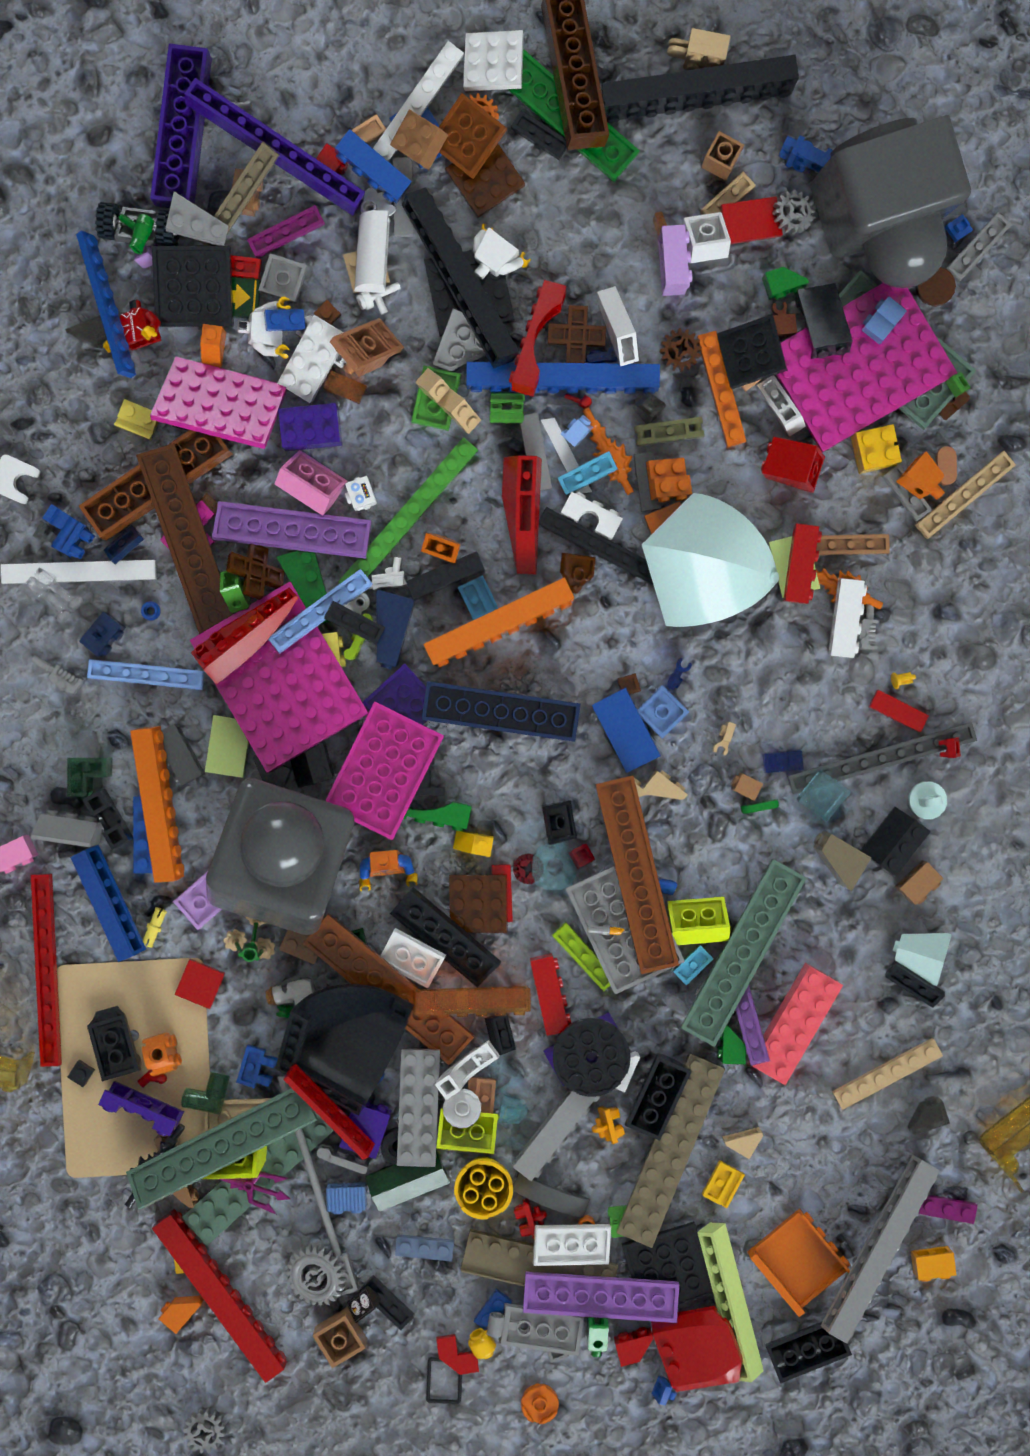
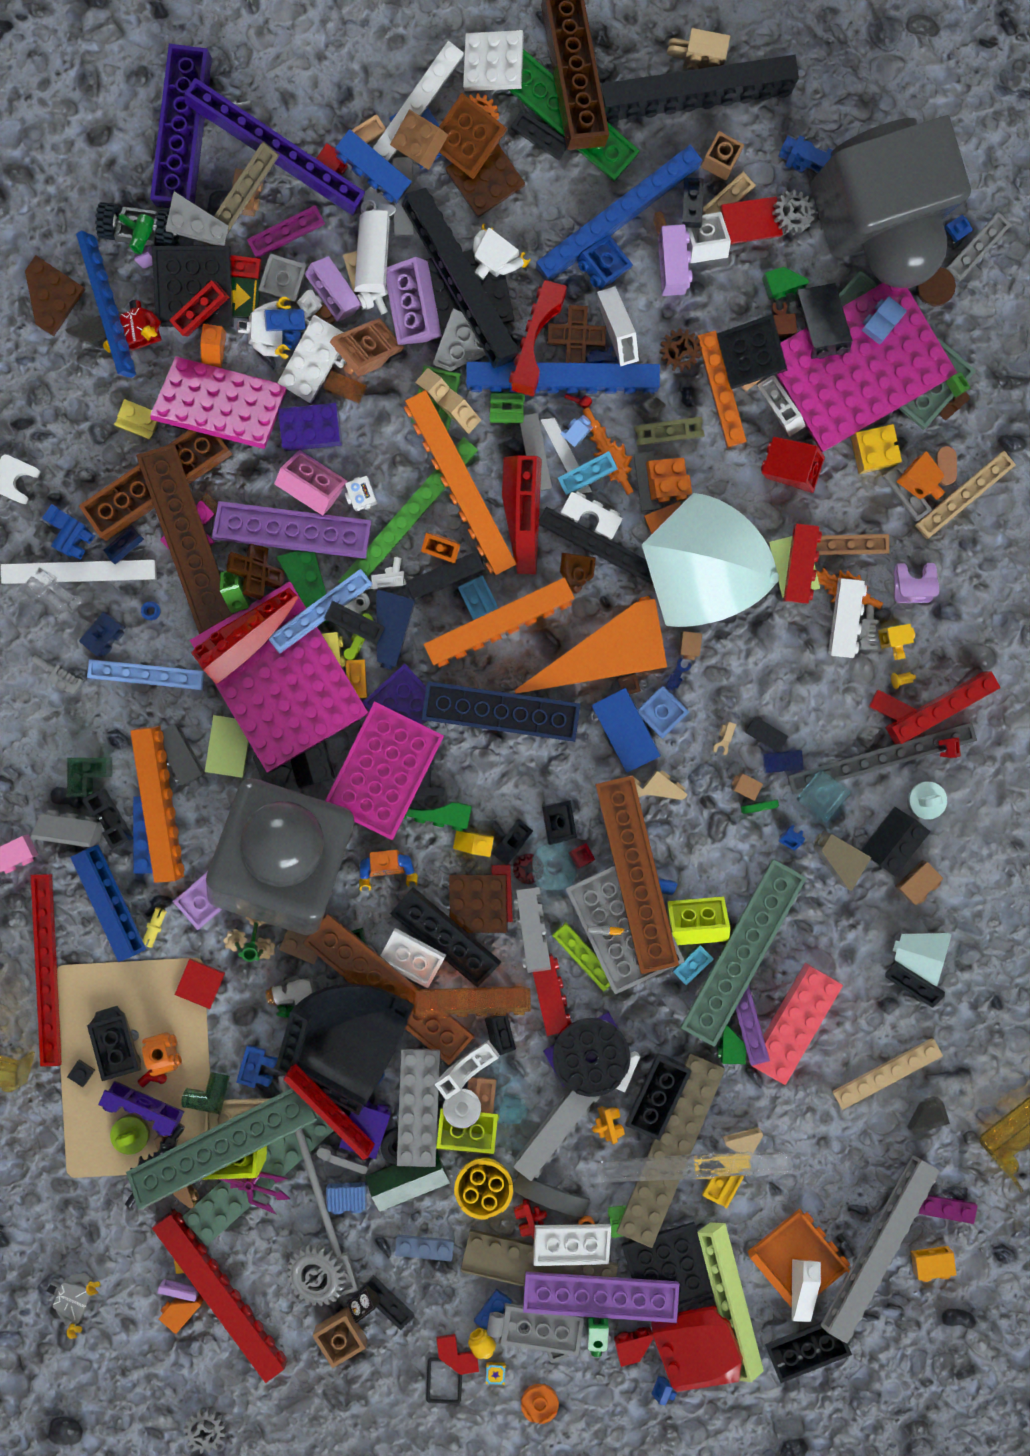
(51, 294): none -> reddish brown plate
(73, 1299): none -> light grey torso
(129, 1134): none -> lime tile
(178, 1290): none -> lavender tile
(199, 308): none -> red brick
(291, 338): none -> blue tile
(310, 303): none -> white tile
(332, 288): none -> lavender brick
(357, 676): none -> light orange plate
(412, 302): none -> lavender slope
(460, 483): none -> orange brick
(495, 1373): none -> yellow tile
(512, 842): none -> black slope
(533, 930): none -> light grey wedge
(604, 262): none -> blue plate
(619, 213): none -> blue brick
(620, 647): none -> orange slope
(690, 645): none -> medium nougat brick
(692, 202): none -> black plate
(694, 1166): none -> clear slope
(766, 734): none -> black tile
(792, 839): none -> blue tile
(805, 1288): none -> white slope
(896, 638): none -> yellow brick
(915, 590): none -> lavender piece
(942, 707): none -> red brick

